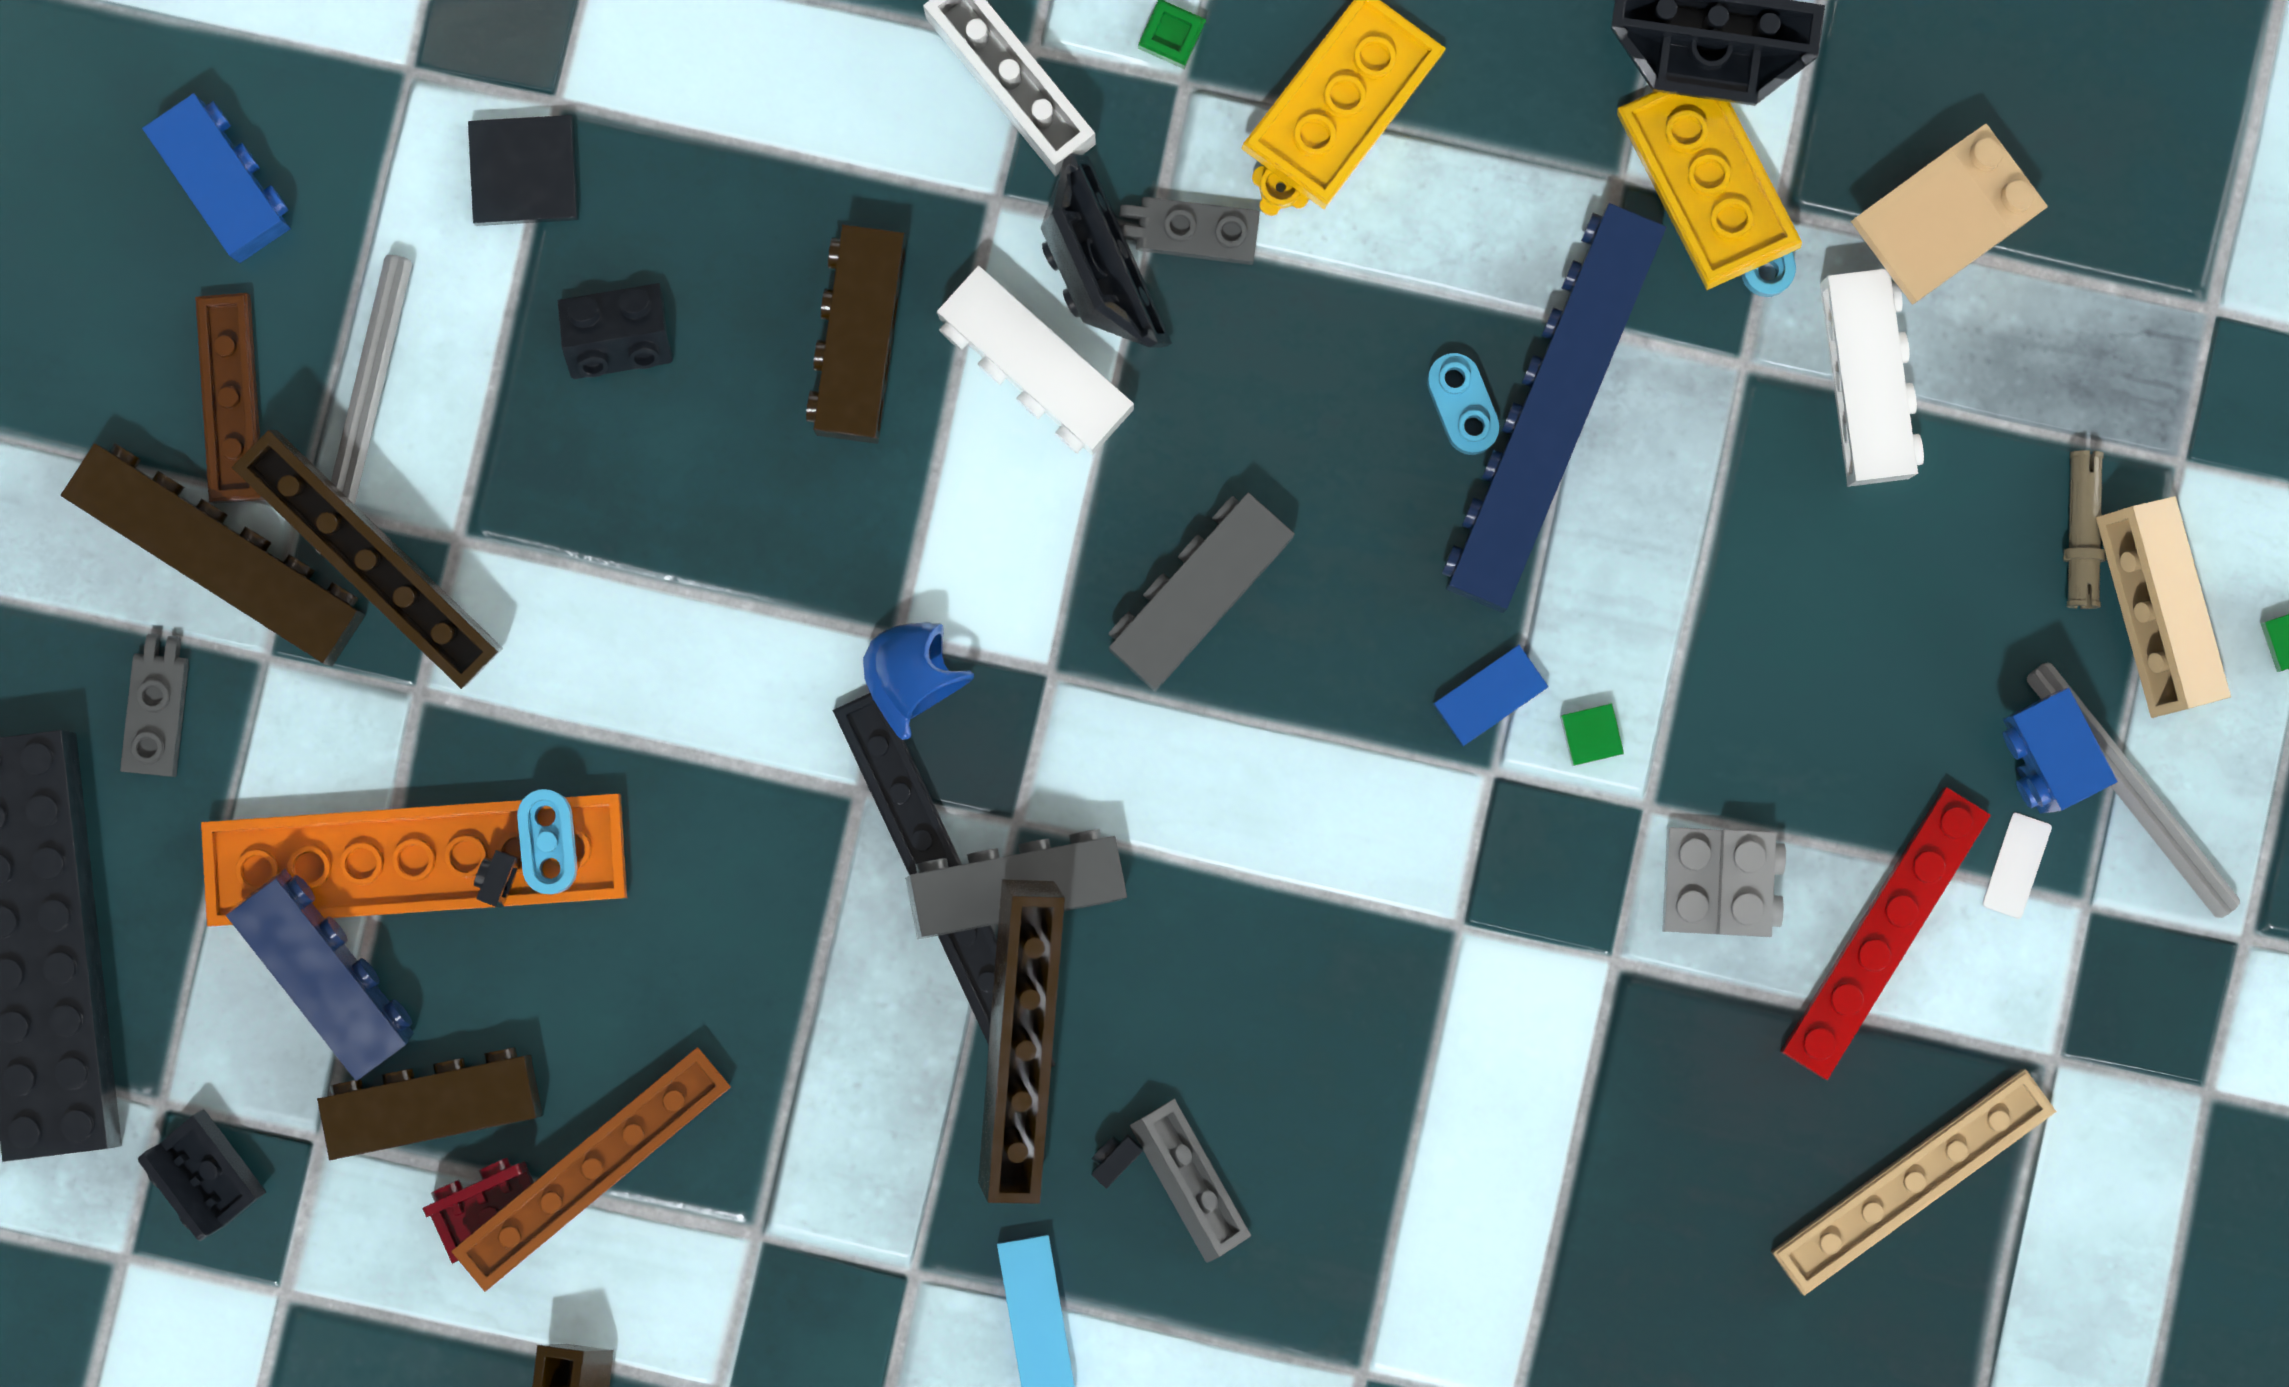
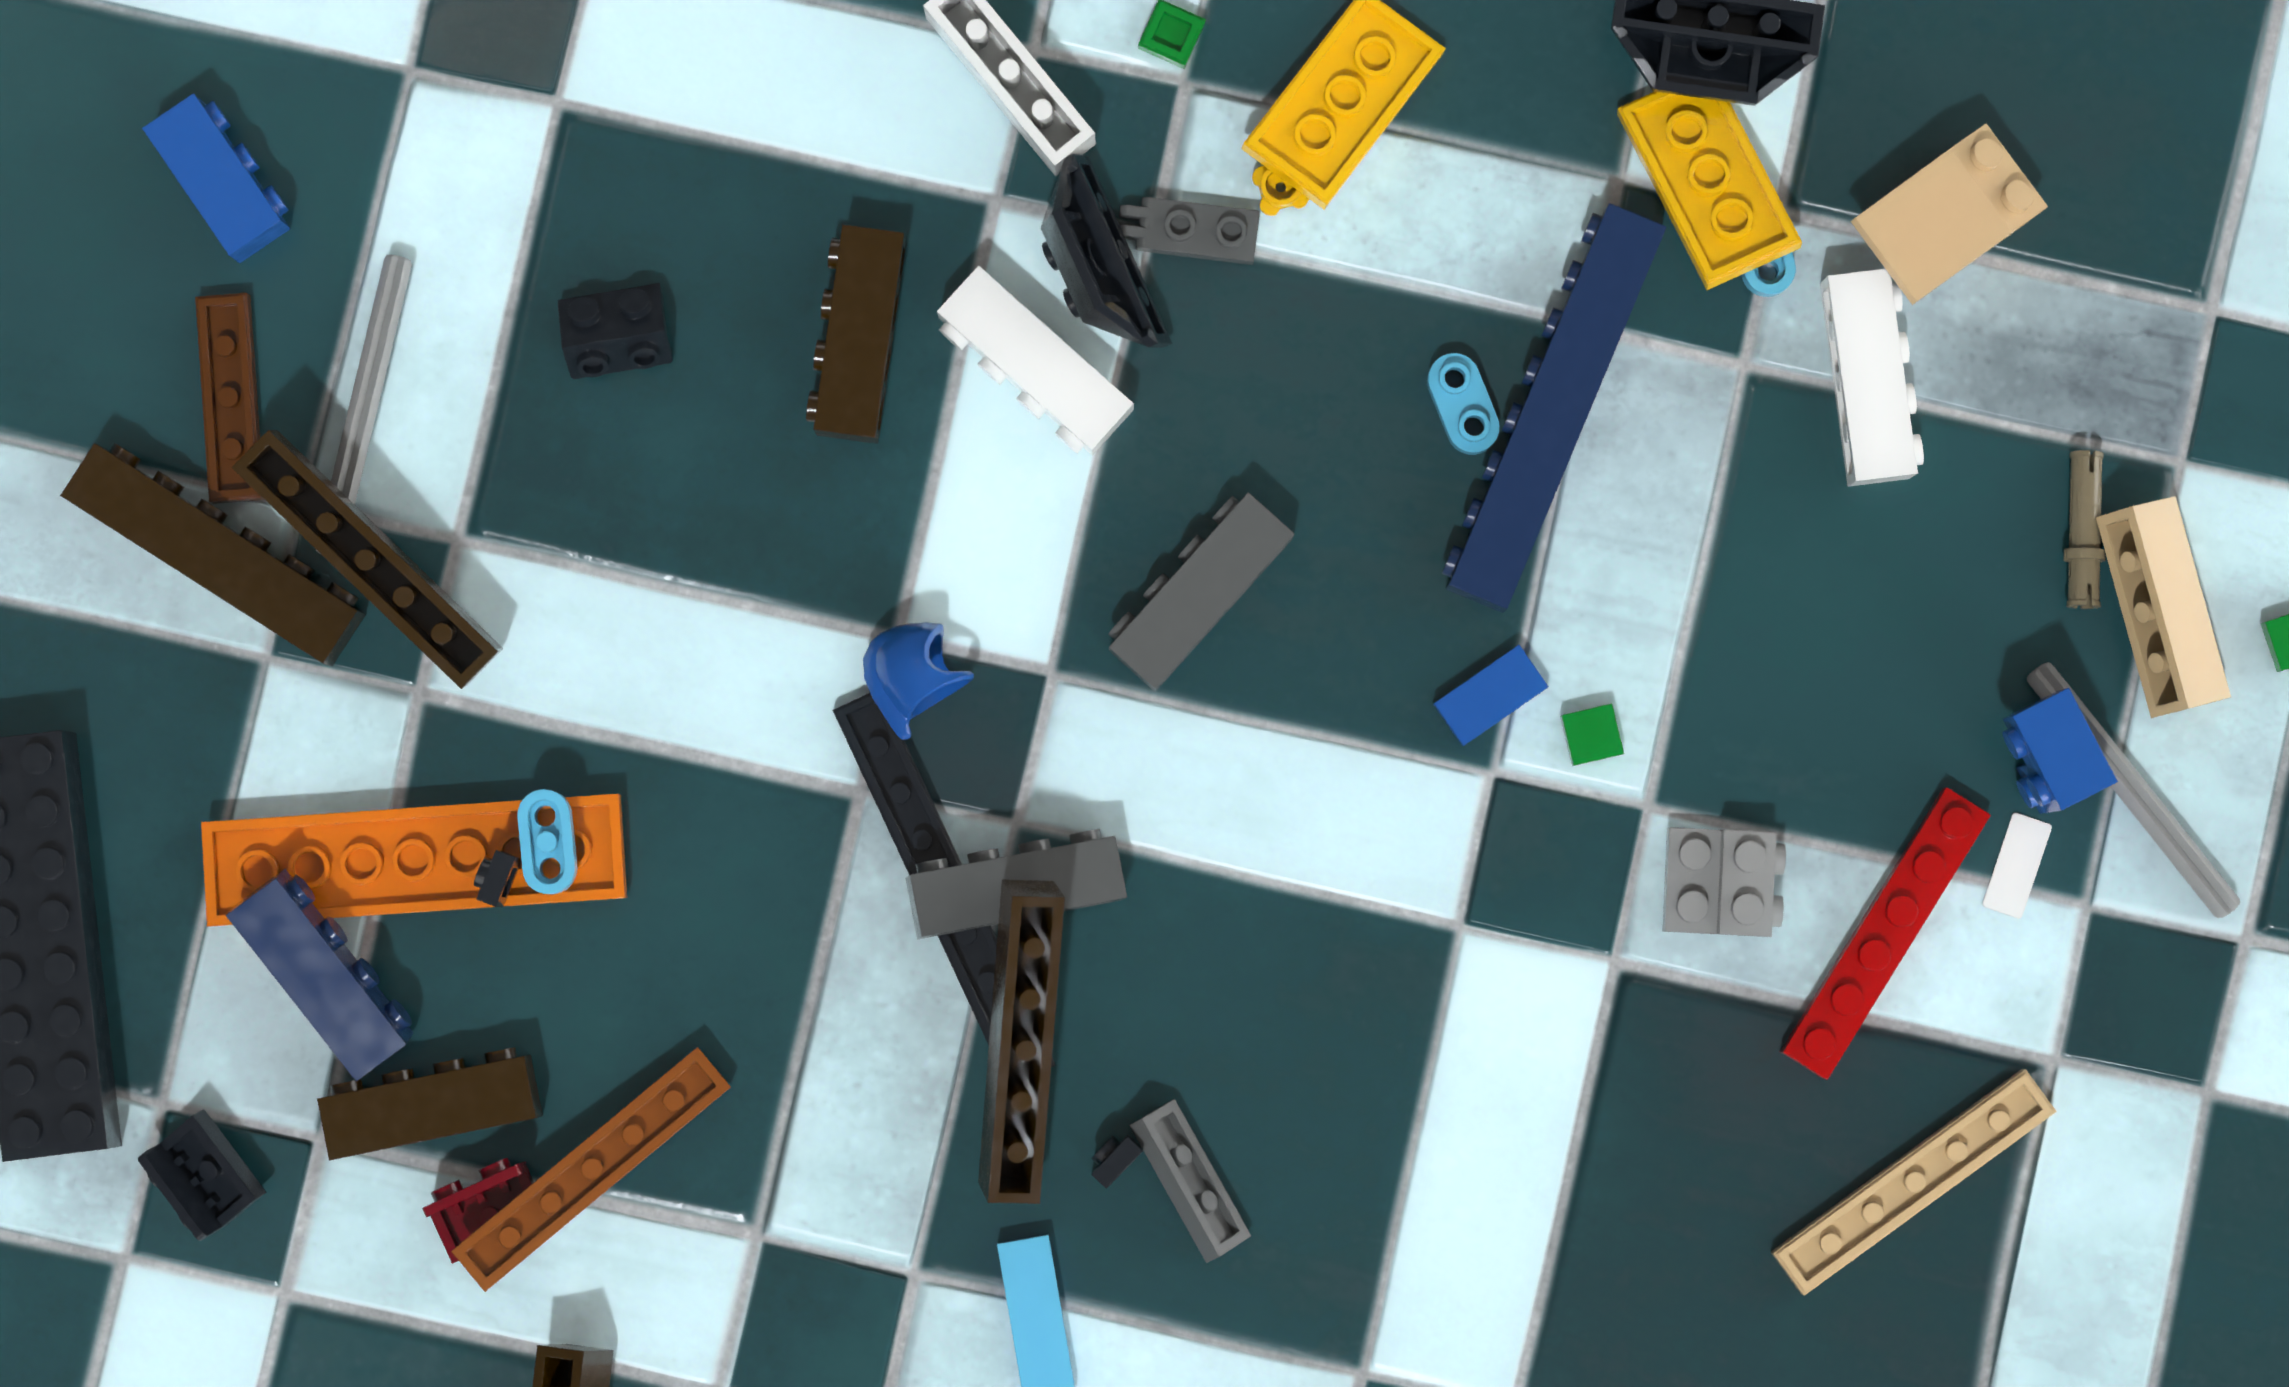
(155, 709): dark grey hinge -> none
(523, 170): black tile -> none

